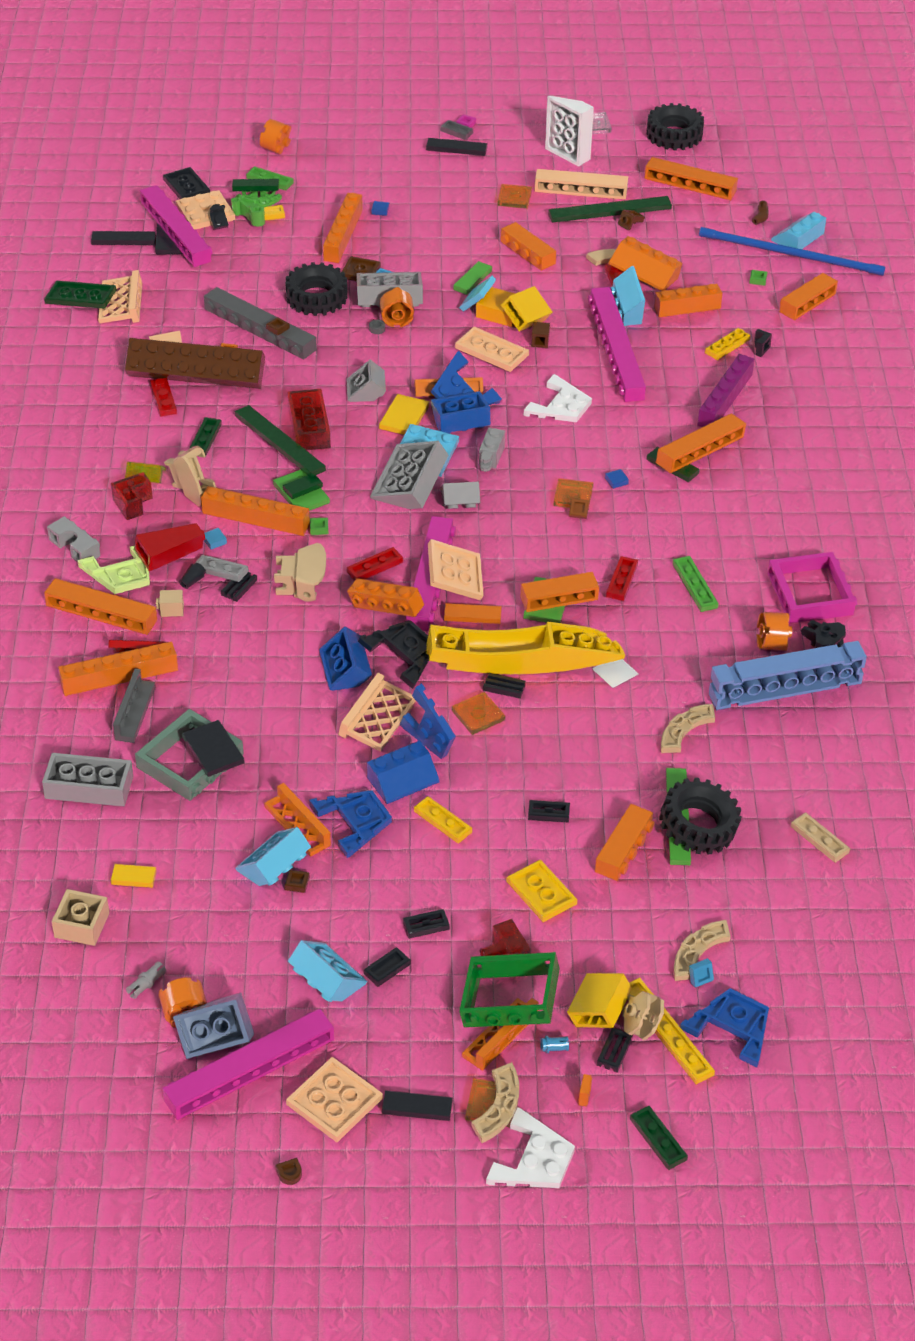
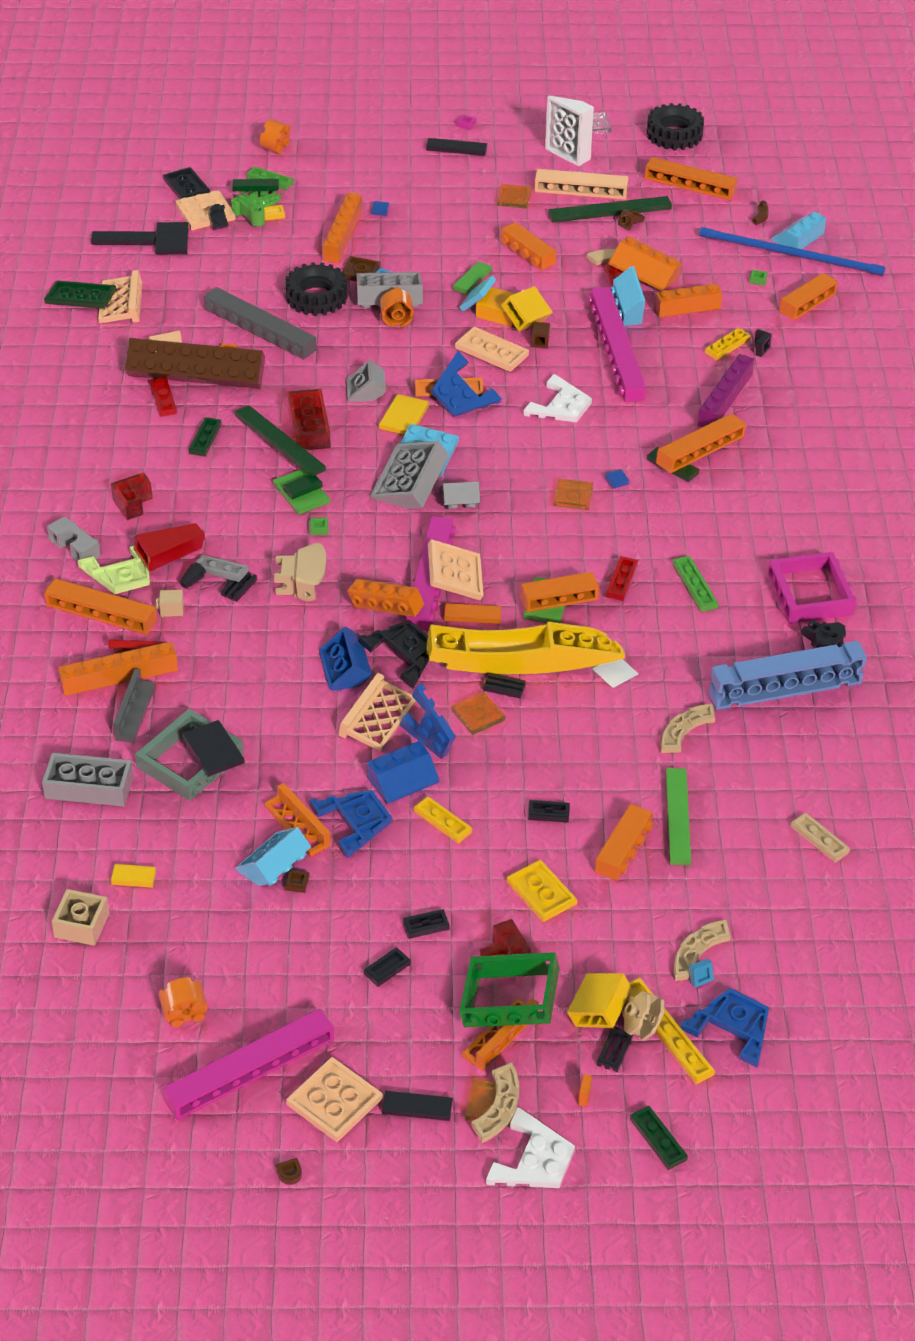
(146, 980): light grey pin -> none
(153, 472): clear neon green panel -> none
(176, 226): dark pink brick -> none
(187, 474): tan piece -> none
(214, 1026): sand blue slope -> none
(215, 538): dark azure tile -> none
(255, 511): orange brick -> none
(277, 326): reddish brown tile -> none
(326, 970): medium azure slope -> none
(375, 564): red plate -> none
(377, 326): dark grey tile -> none
(456, 129): flat silver tile -> none
(461, 412): blue slope -> none
(491, 449): light grey hinge -> none
(554, 1044): dark azure pin -> none
(579, 508): dark orange tile -> none
(709, 799): black tyre -> none
(773, 631): orange brick -> none

